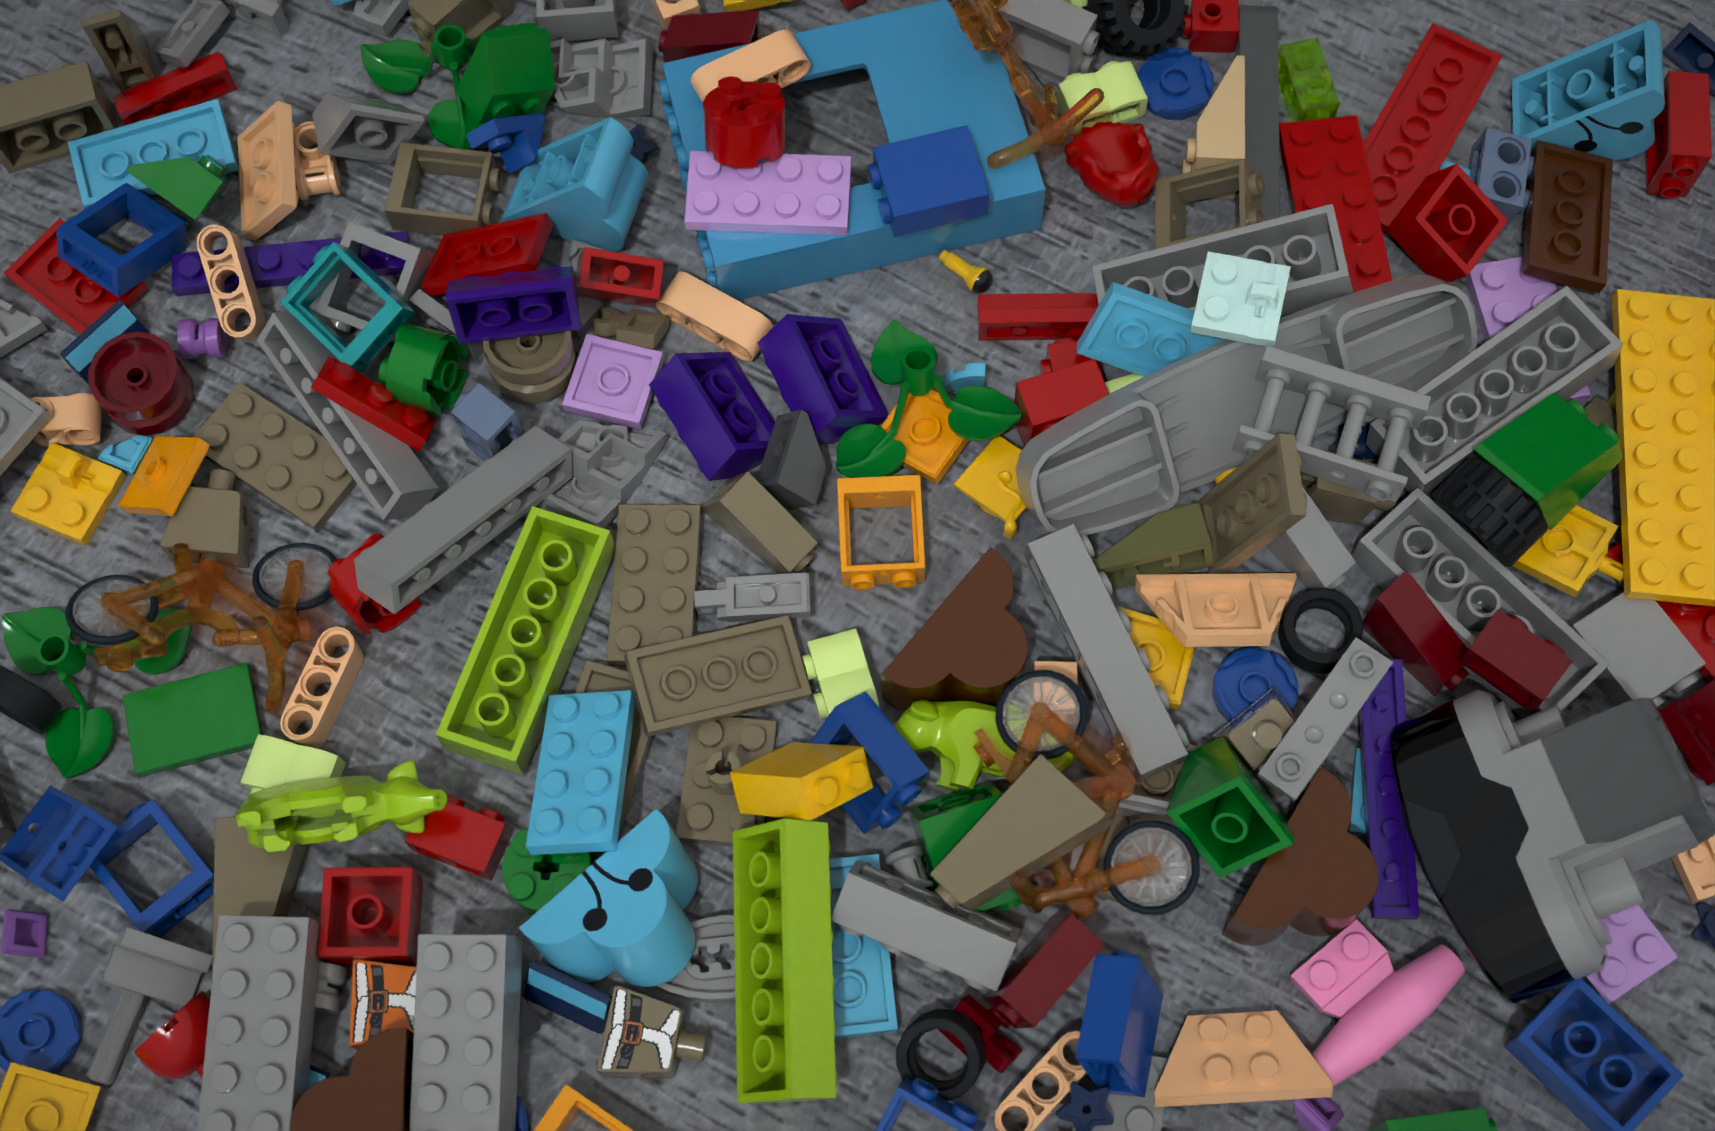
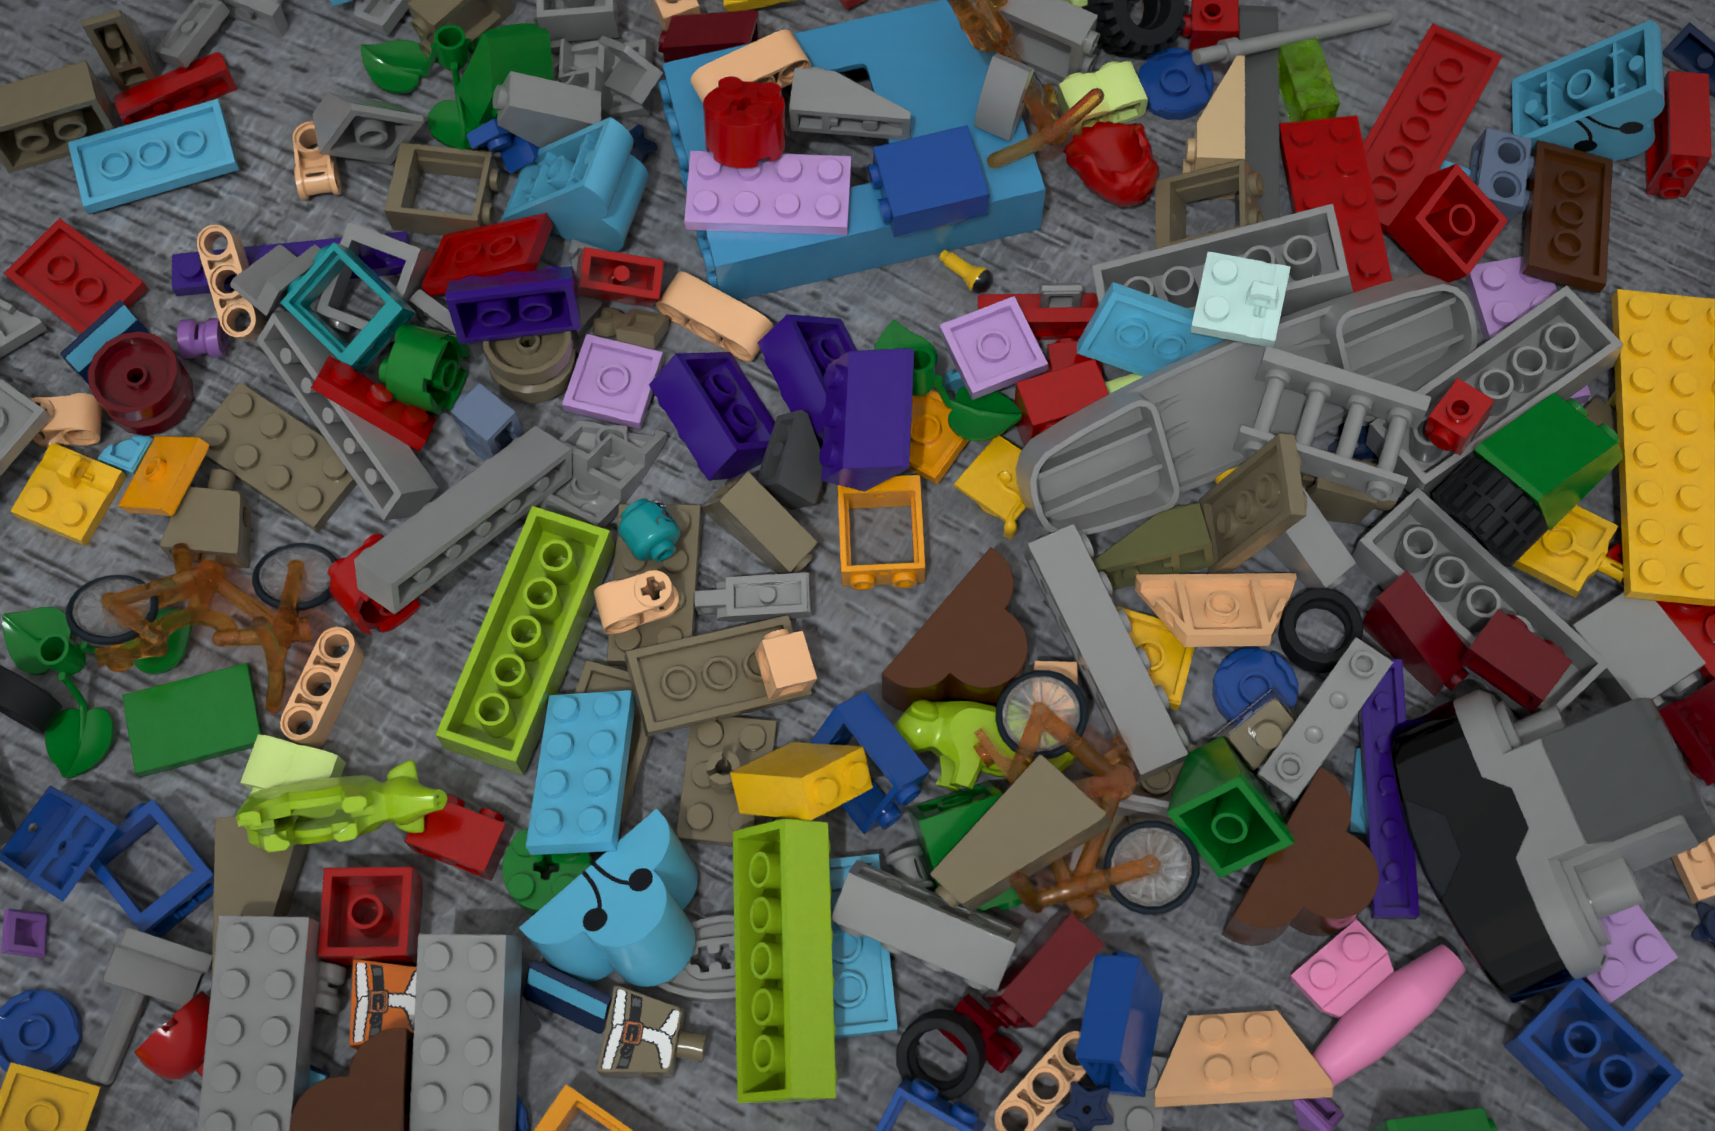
(103, 265): blue window -> none
(186, 182): green slope -> none
(267, 171): light nougat plate -> none
(268, 278): none -> light grey panel
(544, 108): none -> light grey slope
(630, 601): none -> light nougat piece
(633, 75): none -> light grey panel
(649, 530): none -> teal head
(785, 664): none -> light nougat brick
(836, 105): none -> light grey slope
(839, 670): yellowish green brick -> none
(867, 417): none -> dark purple slope
(993, 347): none -> lavender plate
(1002, 96): none -> light grey slope
(1060, 295): none -> light grey slope
(1228, 49): none -> light grey bar
(1458, 417): none -> red brick

